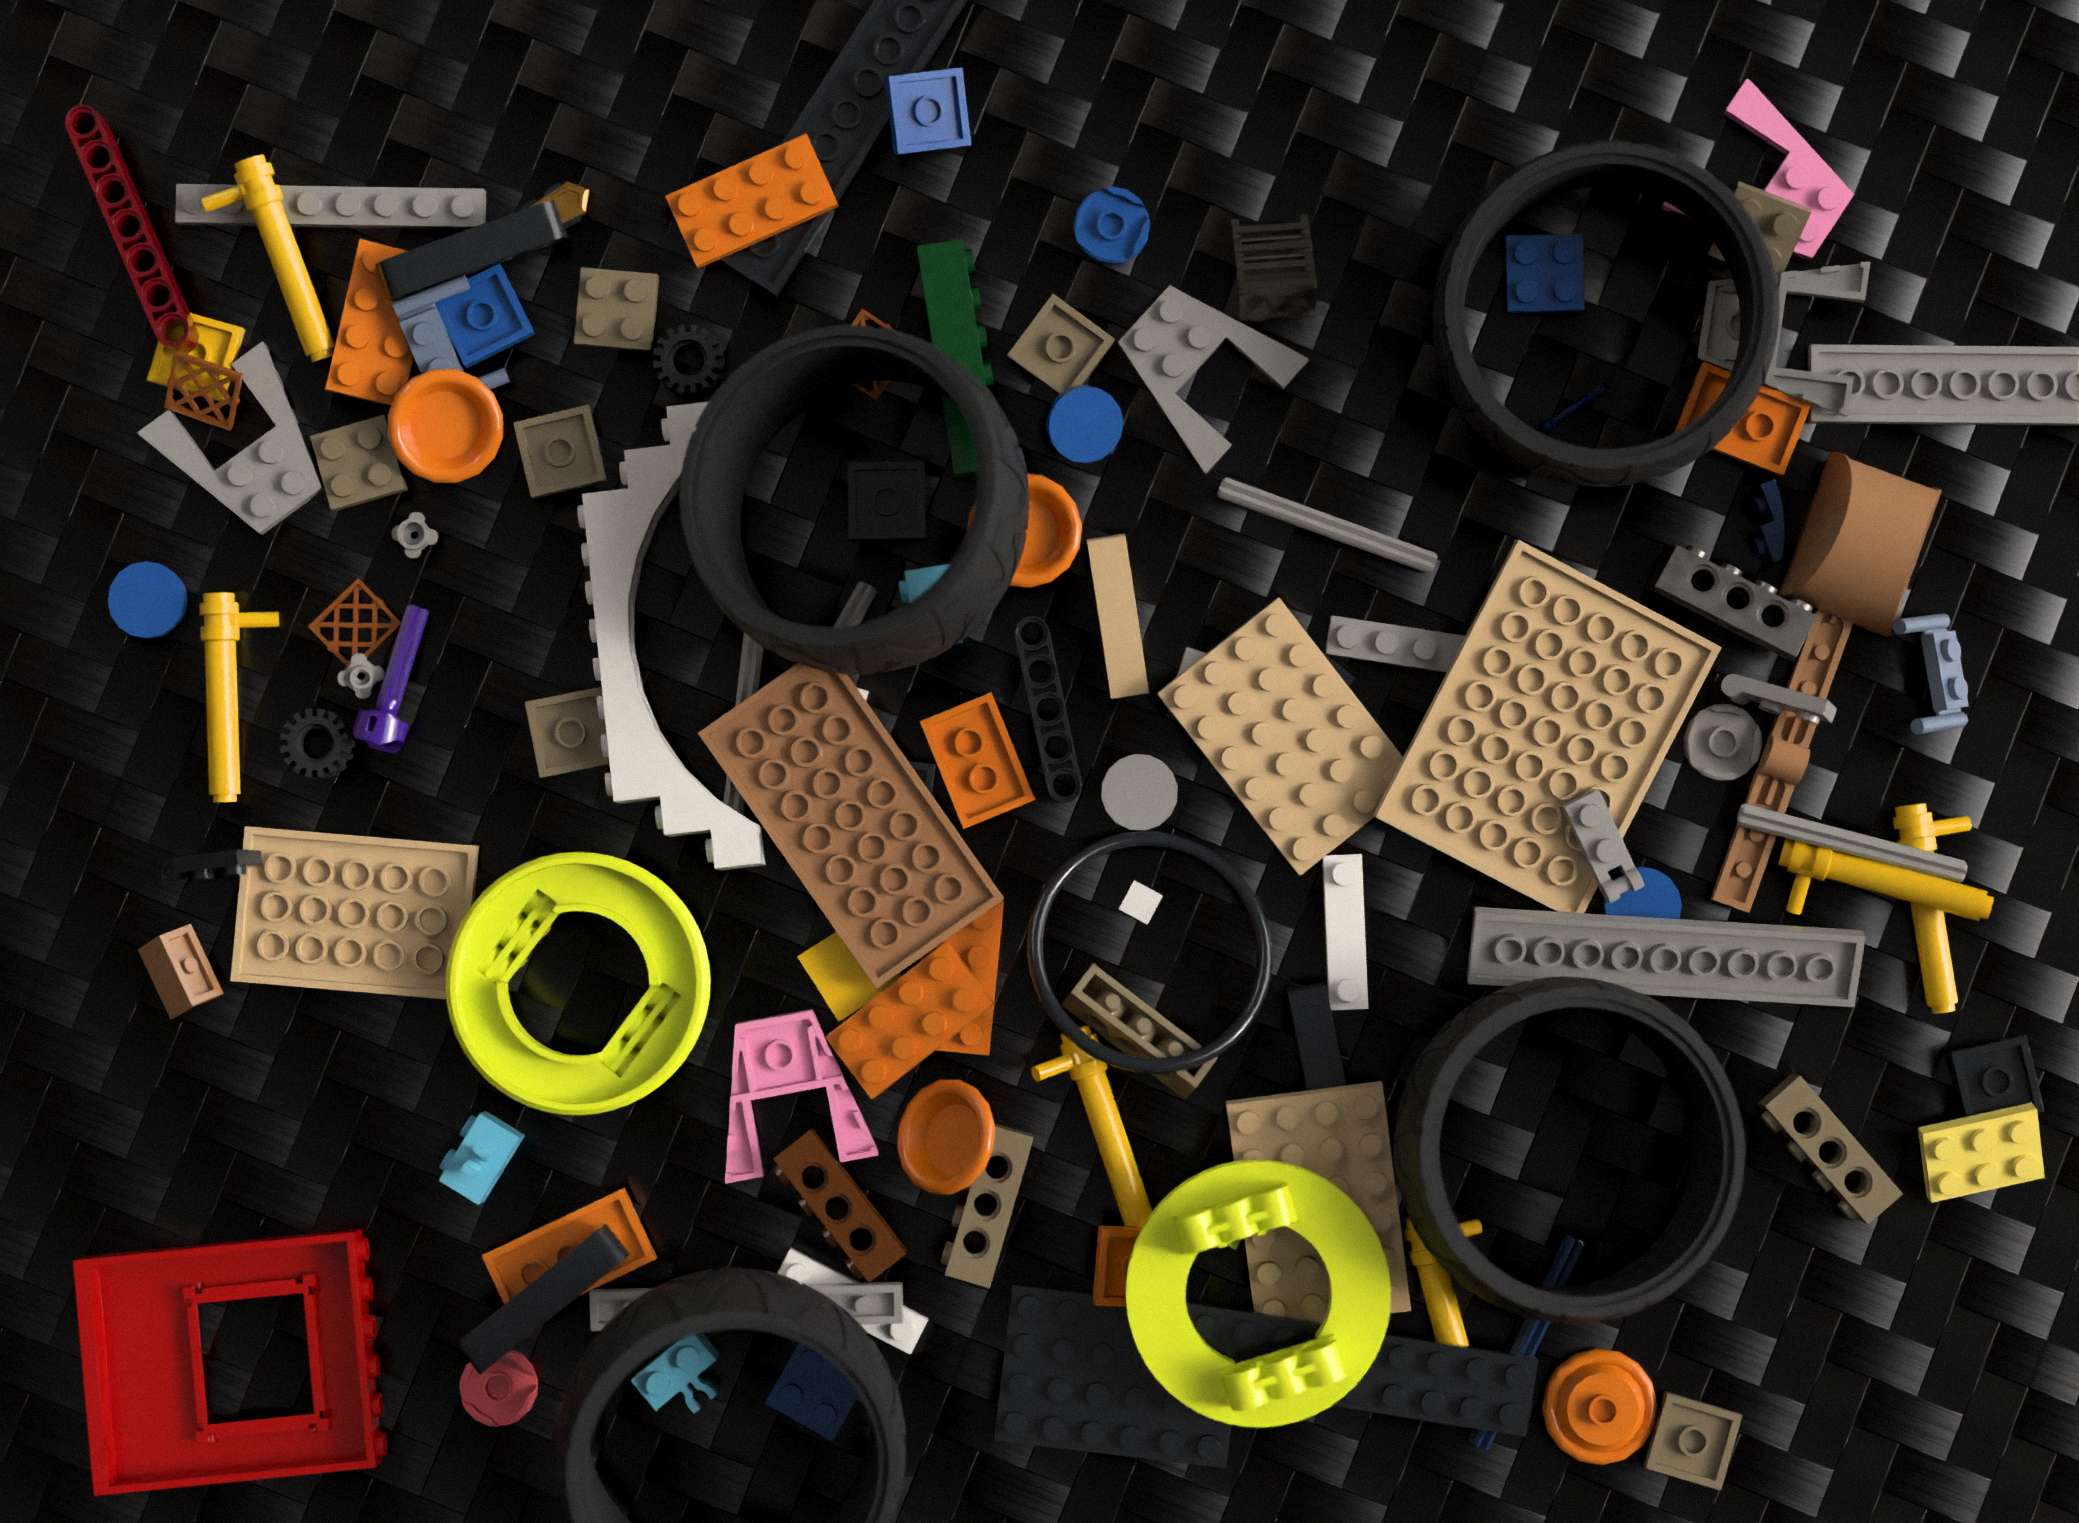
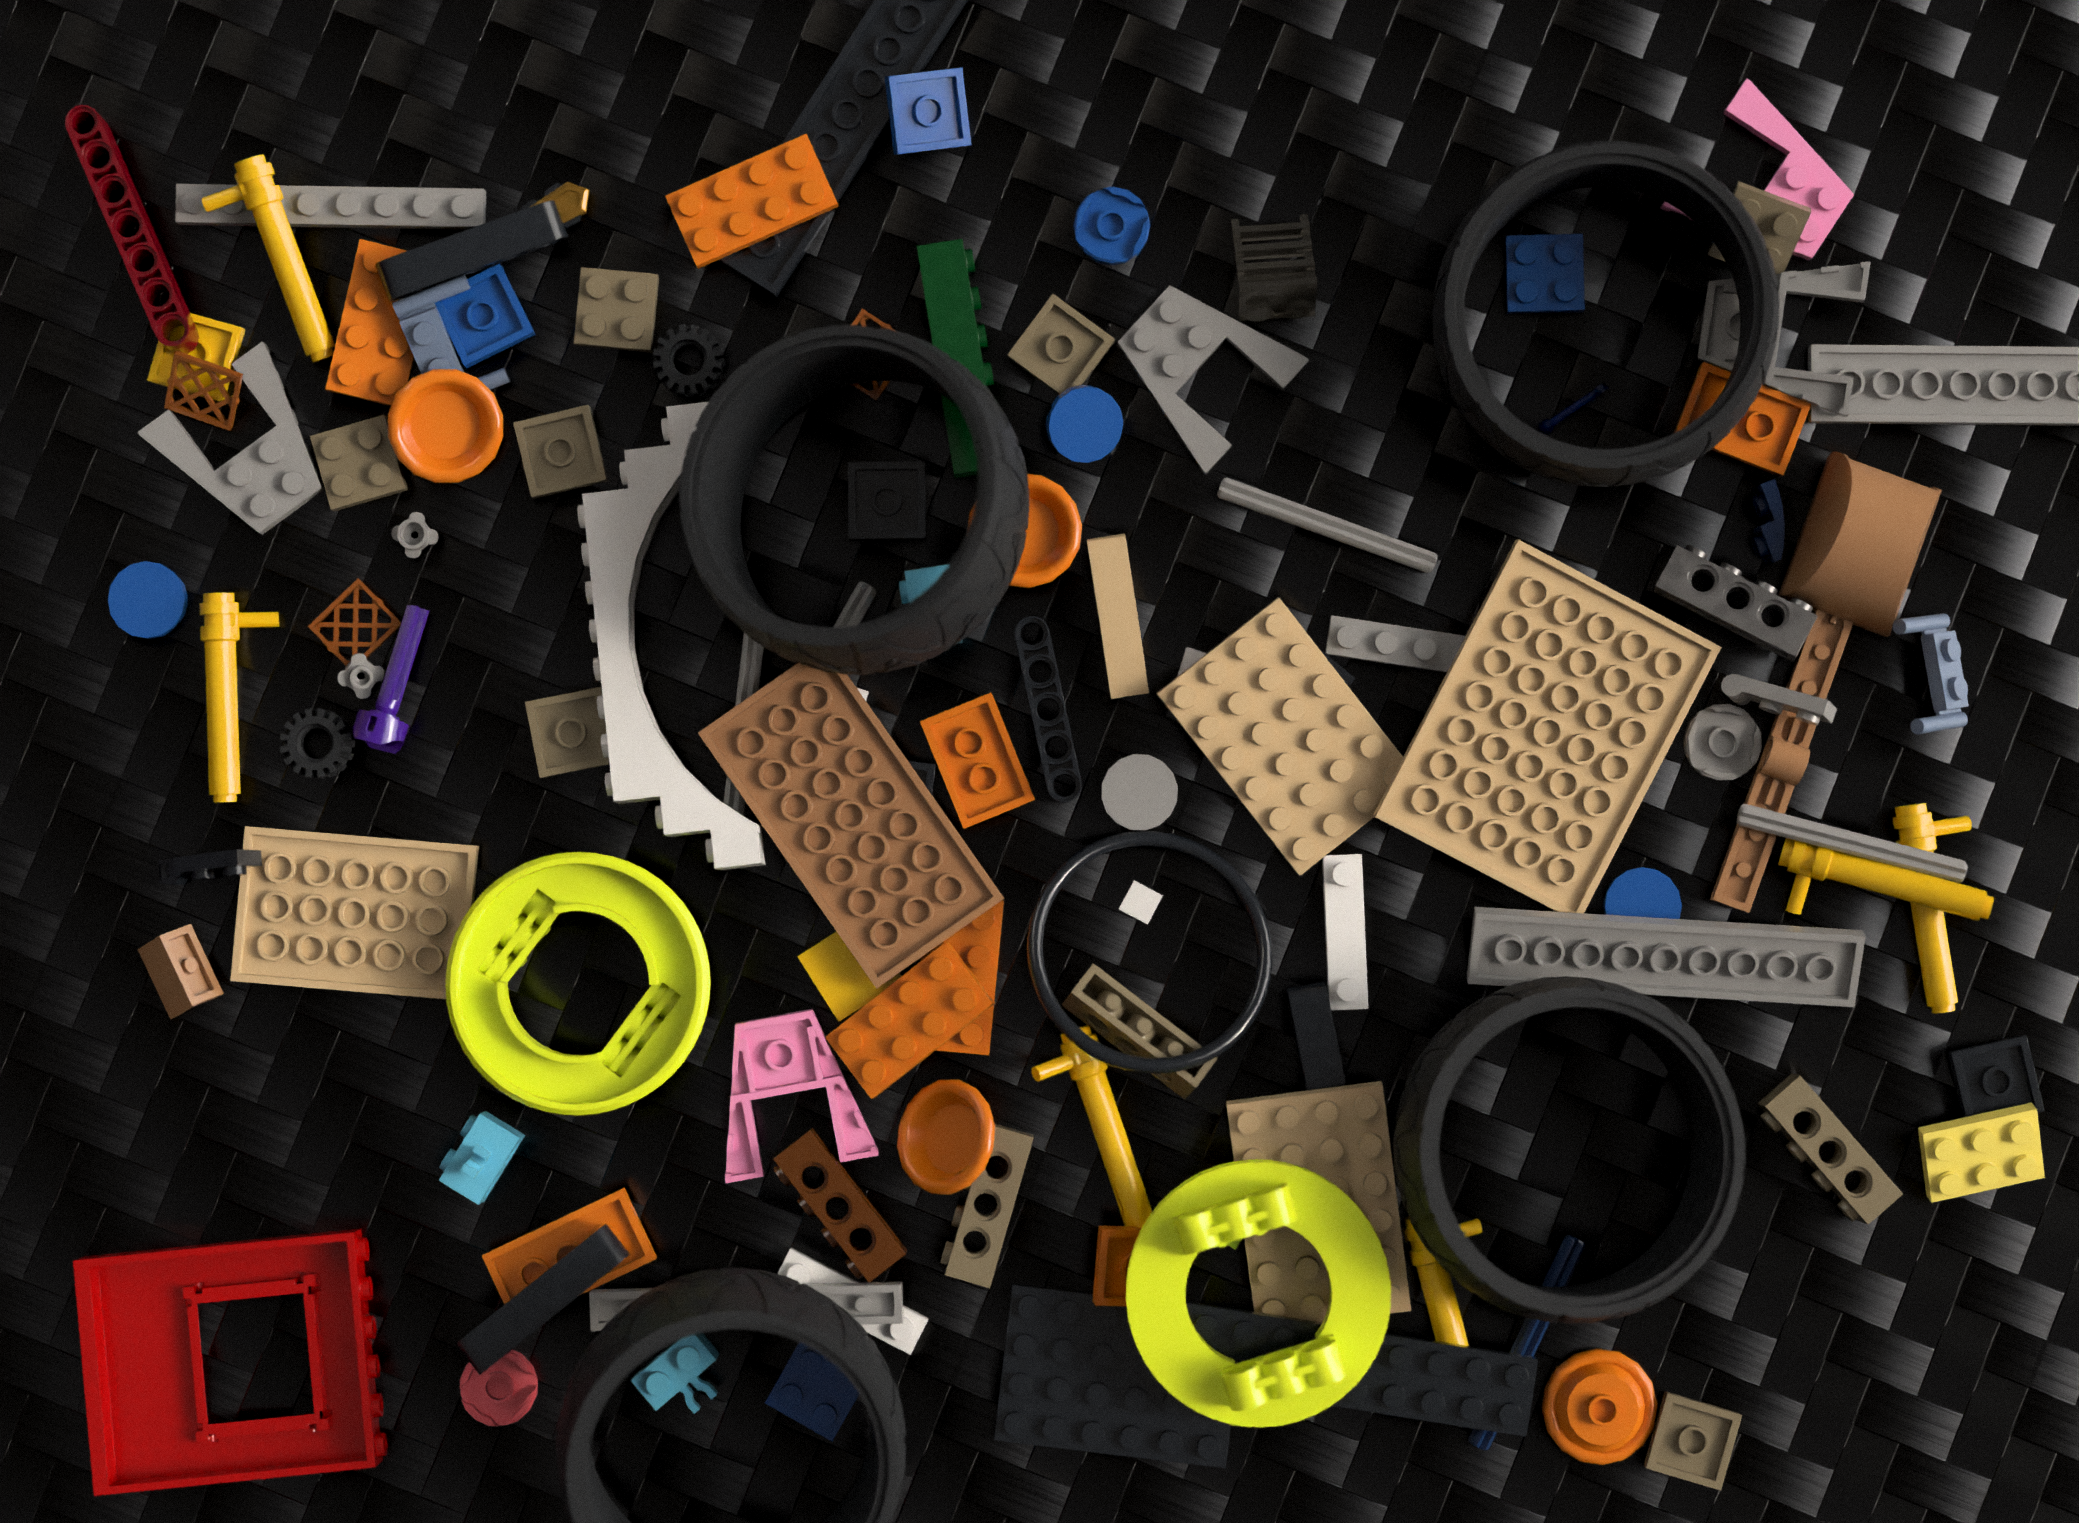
(1602, 844): light grey plate -> none

